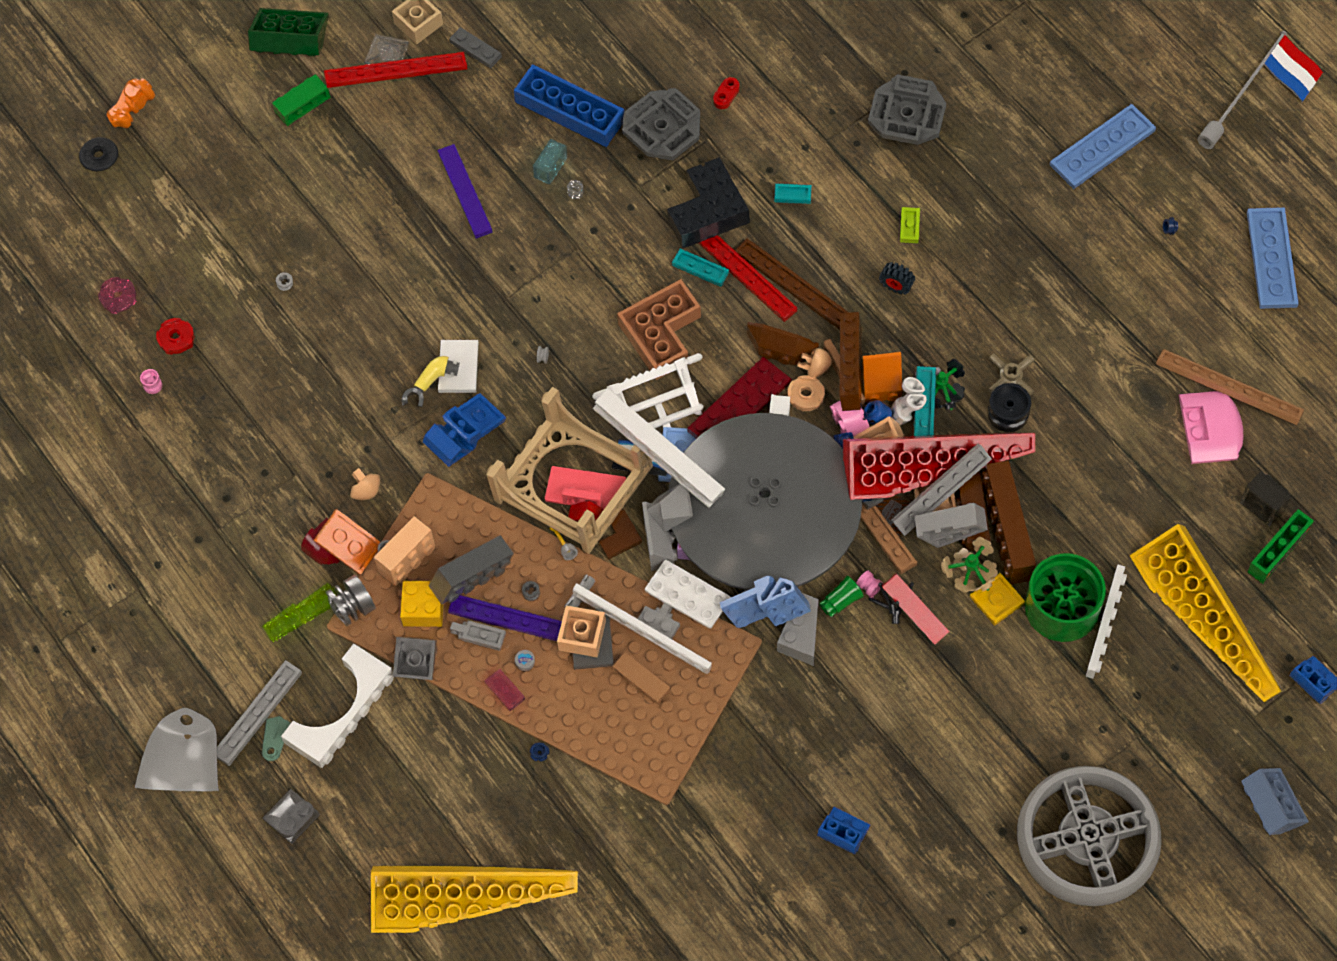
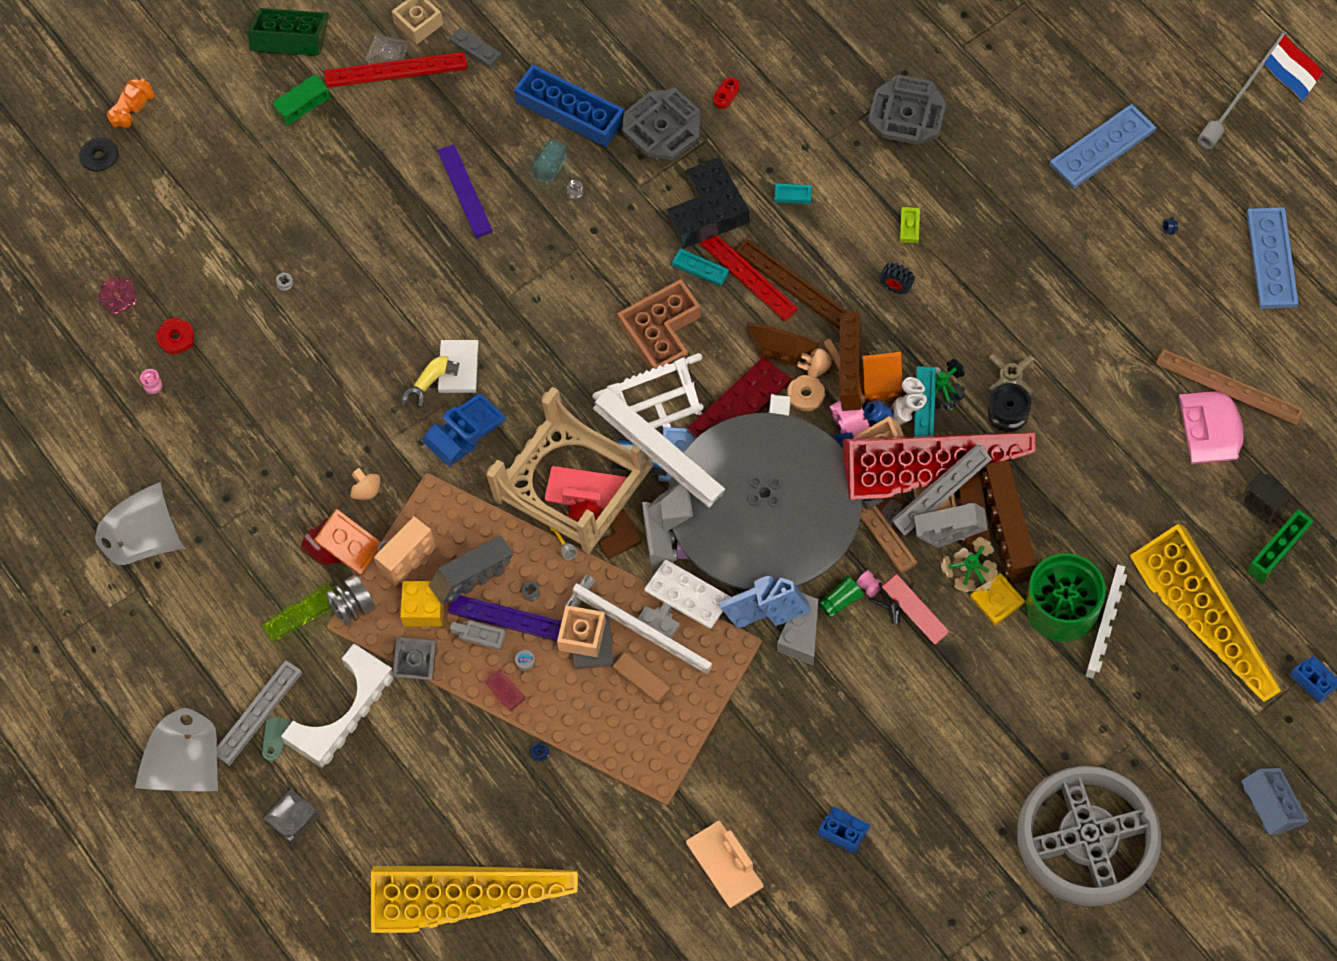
(141, 525): none -> light grey piece
(542, 354): light grey bush -> none
(725, 863): none -> light nougat bracket

